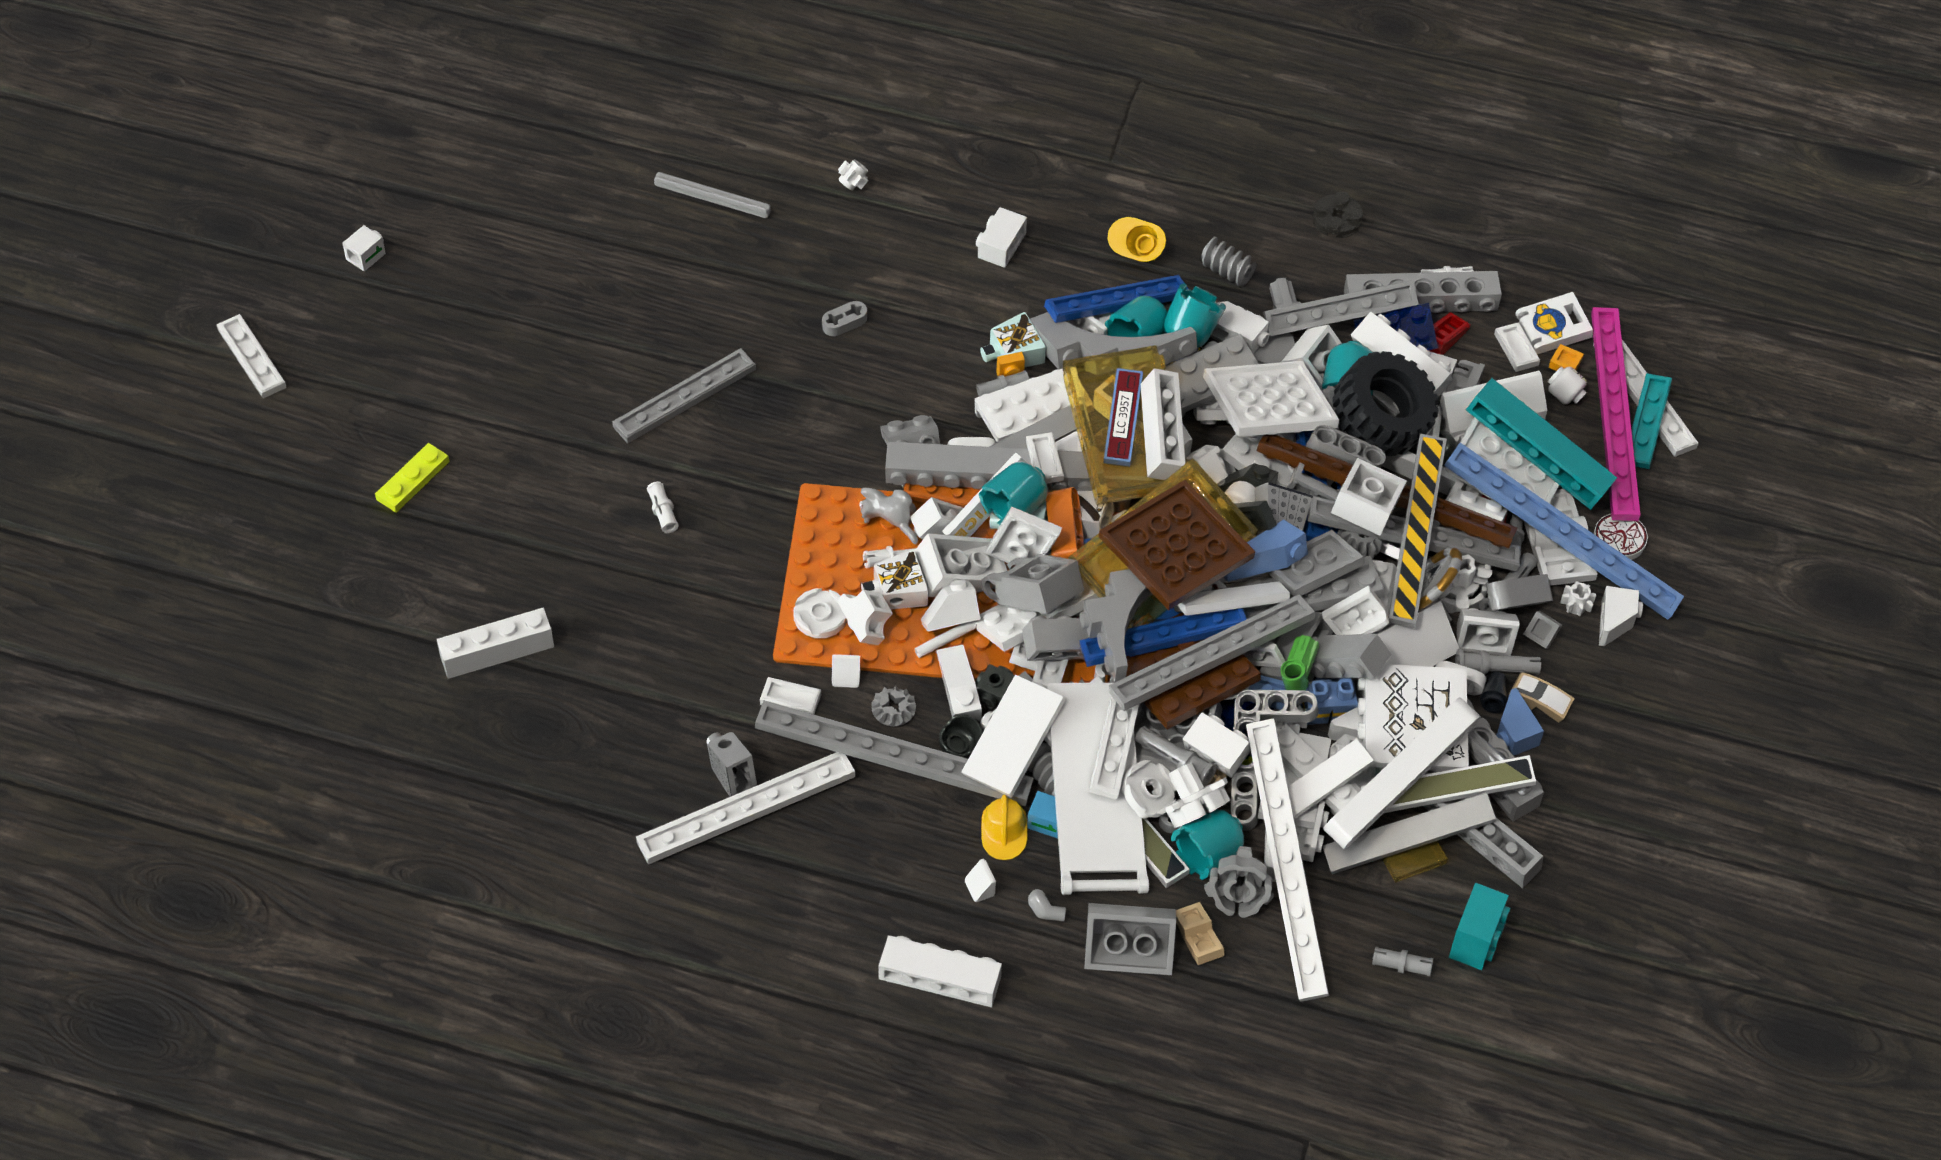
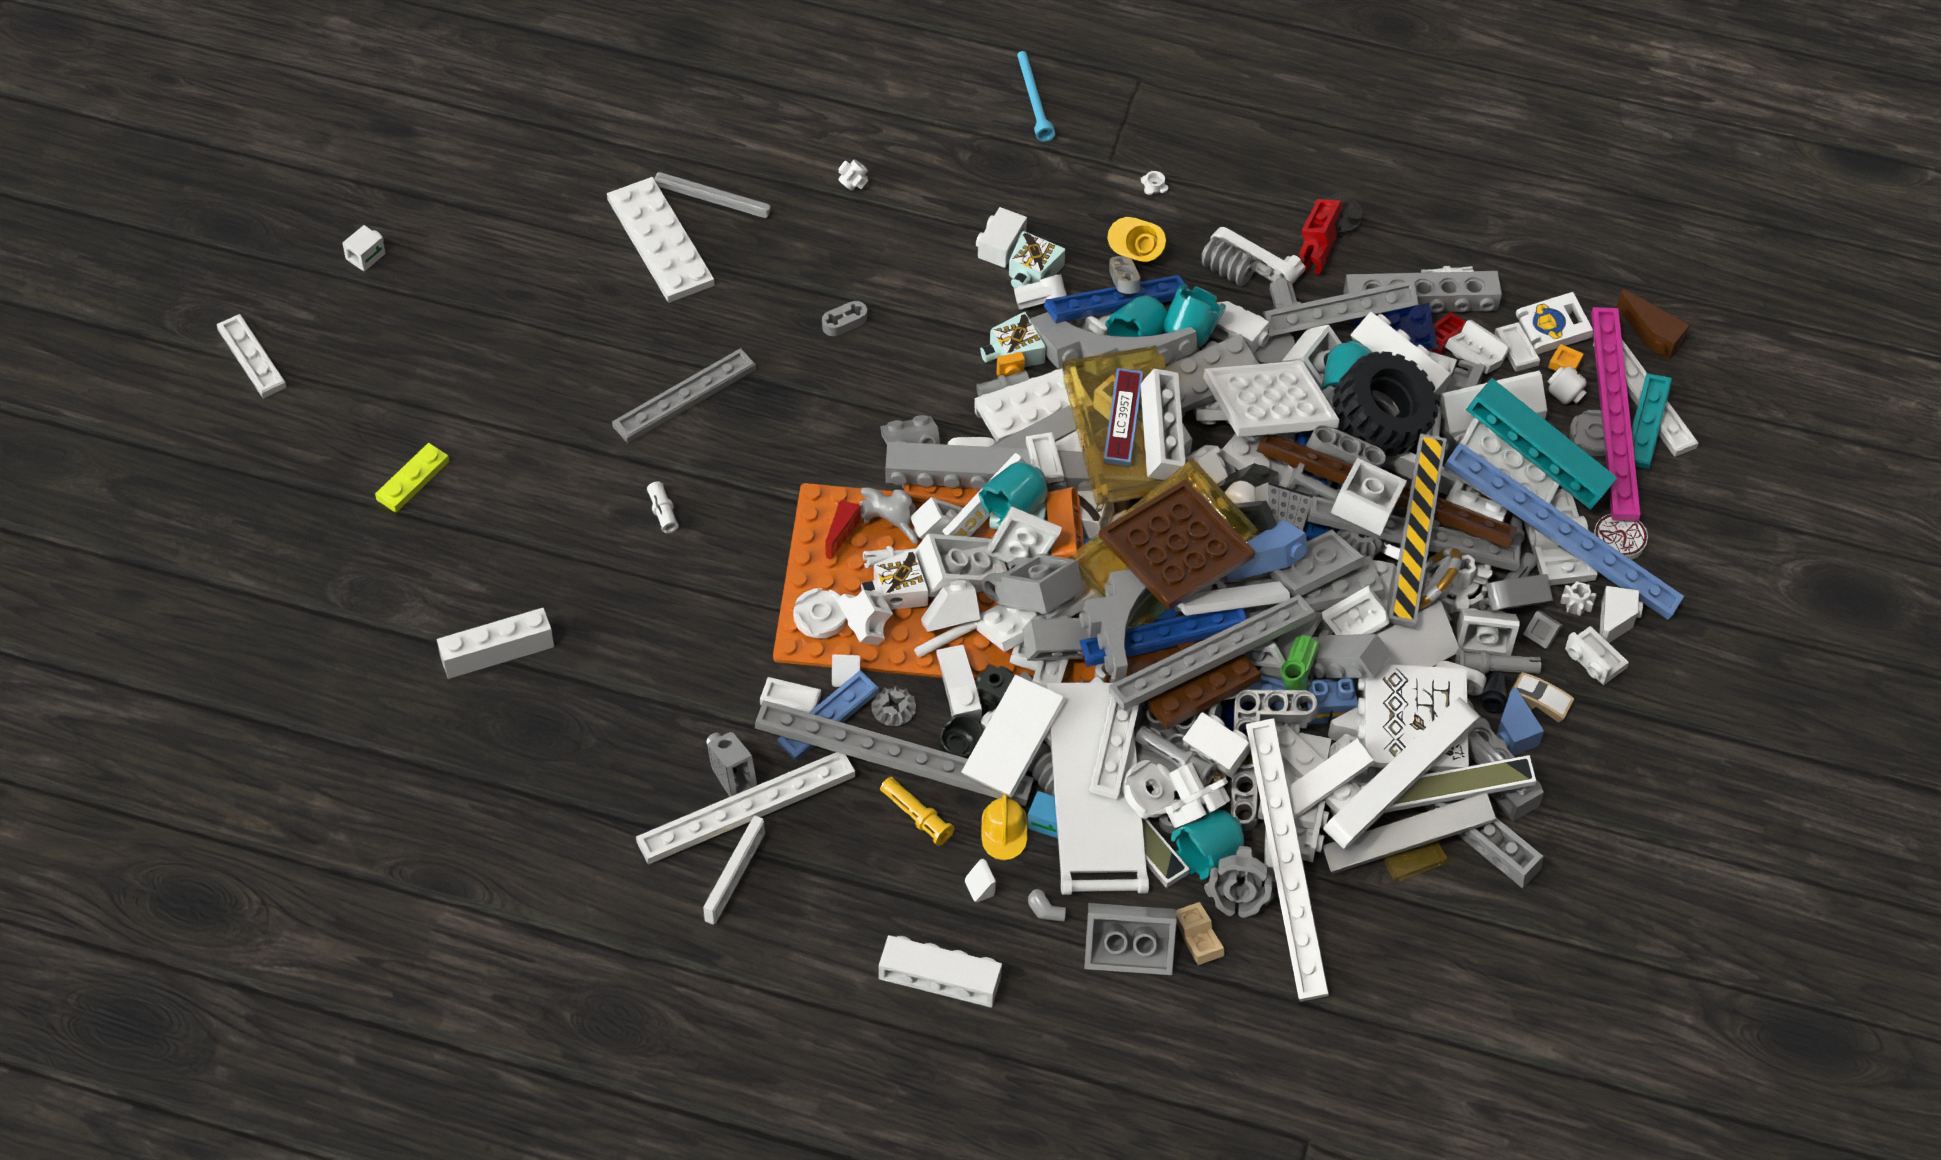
(660, 239): none -> white plate
(734, 870): none -> white tile
(837, 707): none -> medium blue tile
(843, 523): none -> red slope
(925, 818): none -> yellow pin
(1034, 260): none -> torso
(1038, 292): none -> white piece
(1044, 128): none -> medium azure piece
(1124, 274): none -> light grey beam
(1154, 183): none -> white plate
(1276, 268): none -> white beam
(1319, 234): none -> red plate
(1402, 961): light grey pin -> none
(1478, 346): none -> white bracket
(1480, 927): teal brick -> none
(1587, 432): none -> light grey tile
(1596, 655): none -> white bracket
(1653, 326): none -> reddish brown slope

